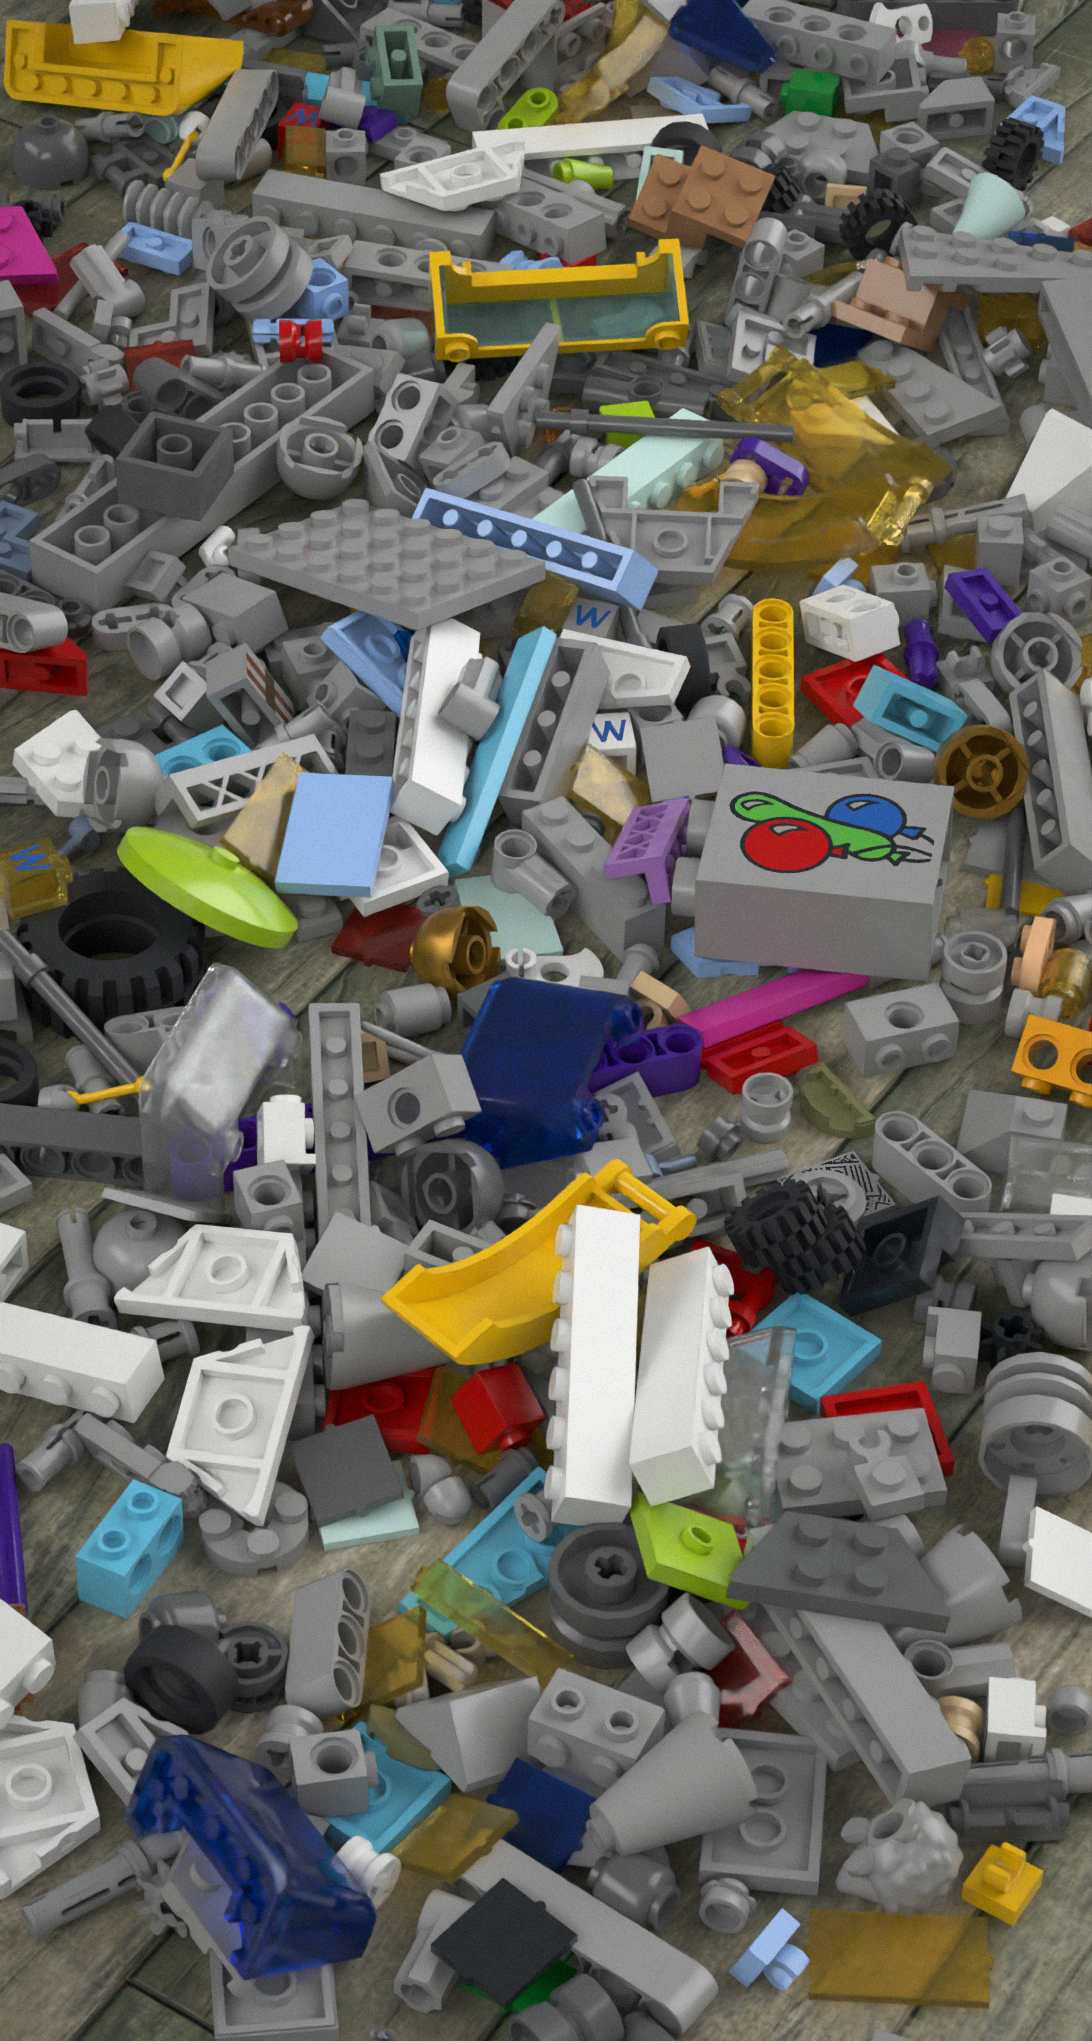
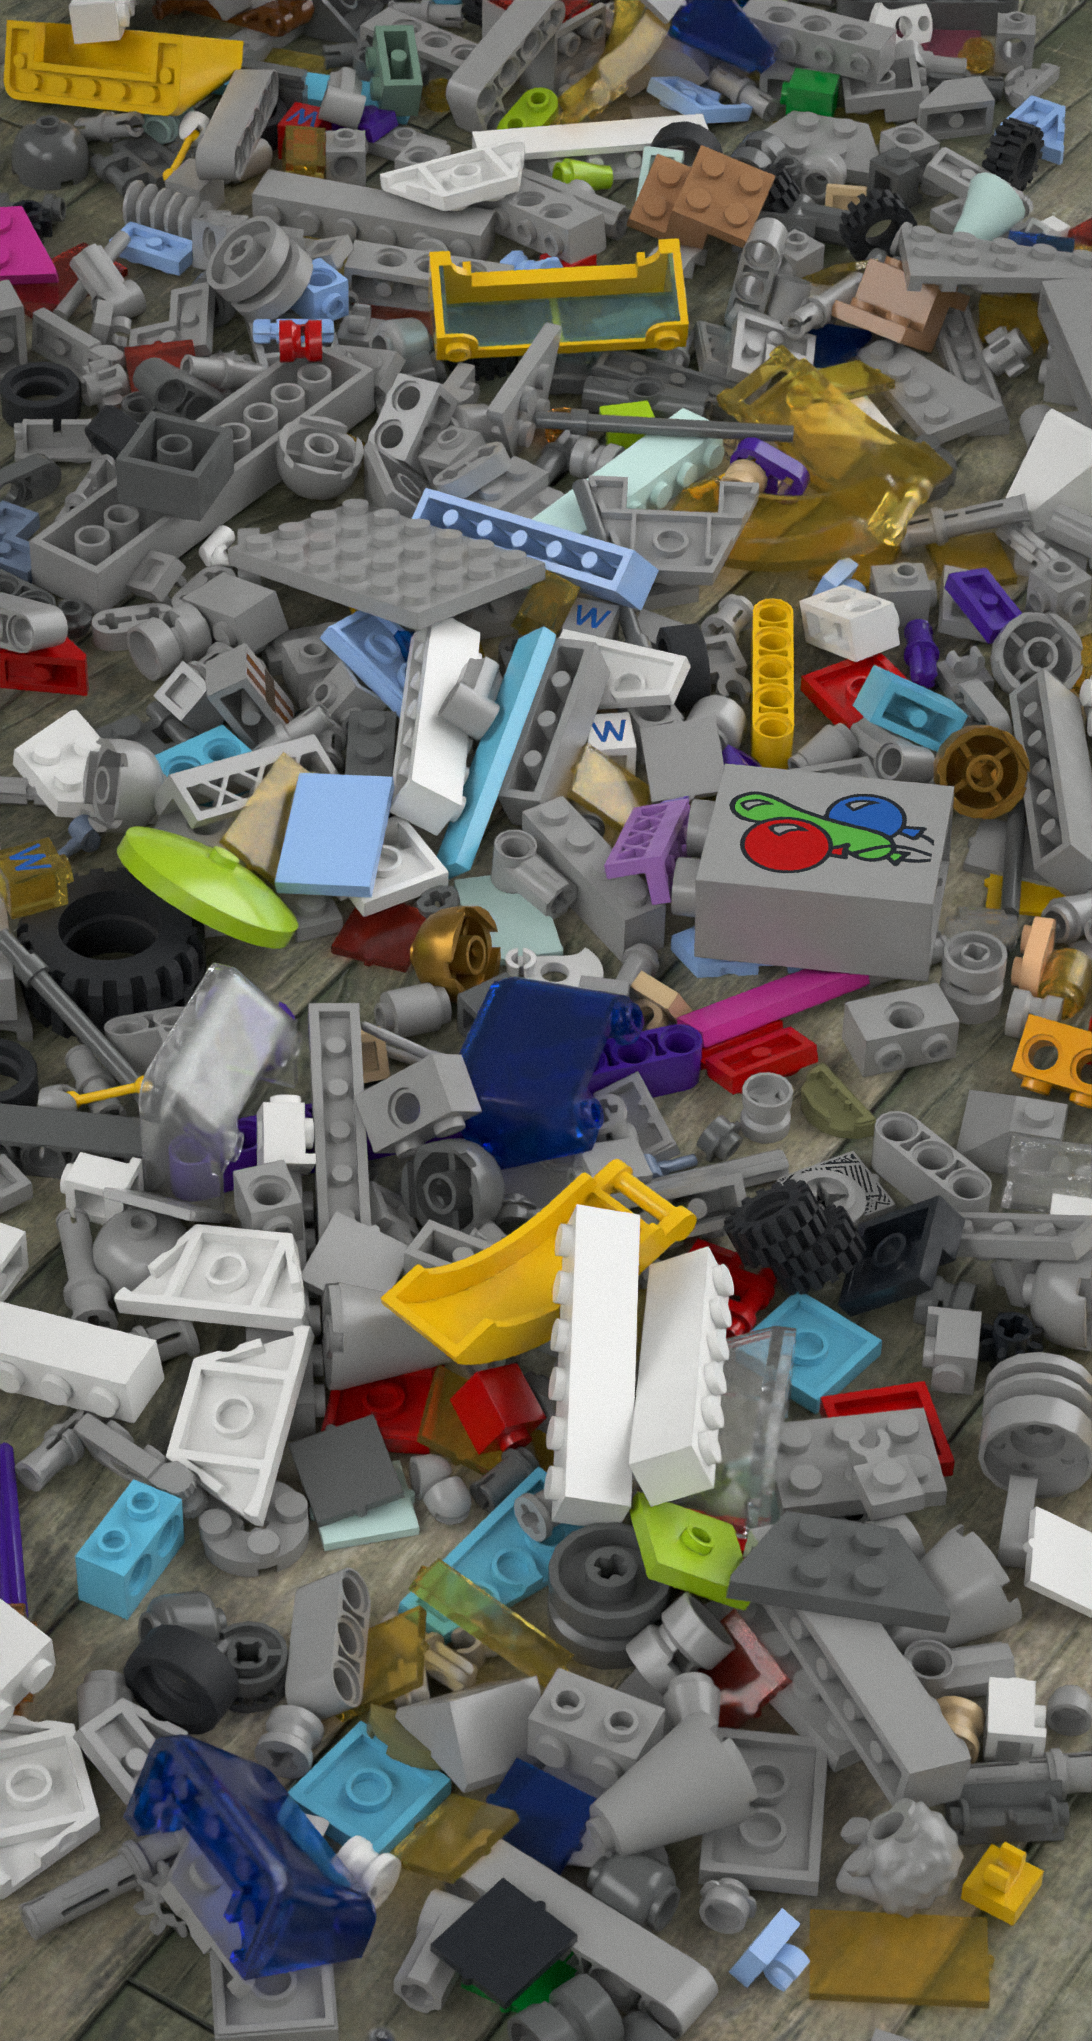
(86, 1181): none -> white brick
(331, 1773): light grey brick -> none
(999, 547): light grey brick -> none

